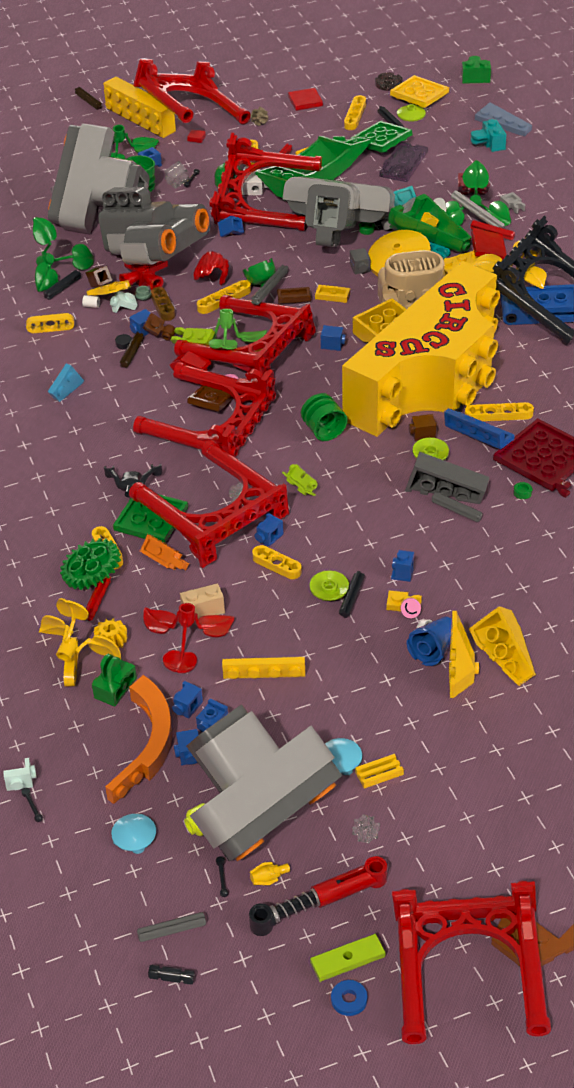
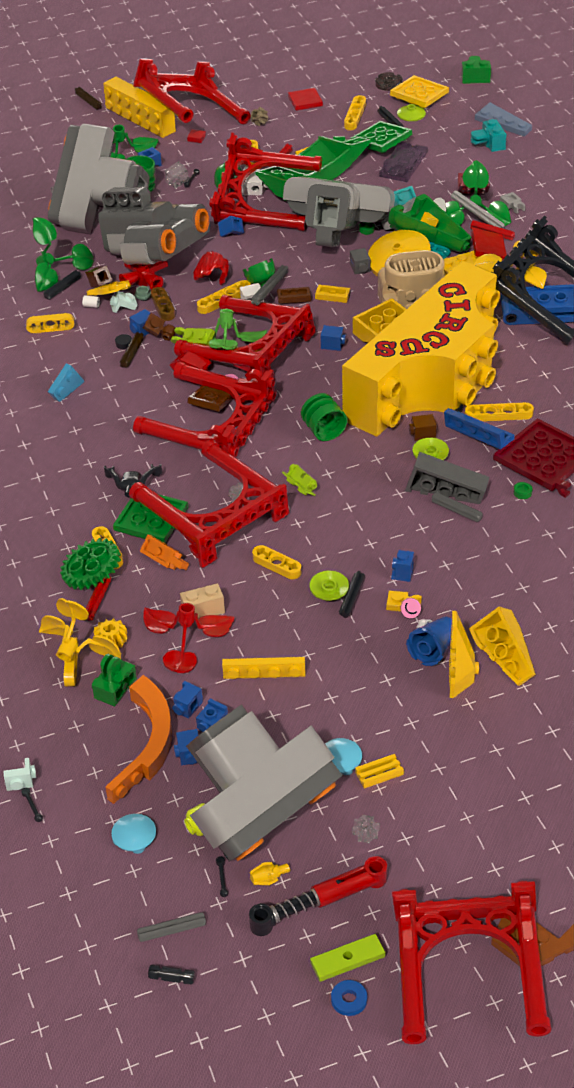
(248, 291): none -> white panel
(269, 530): blue brick -> none

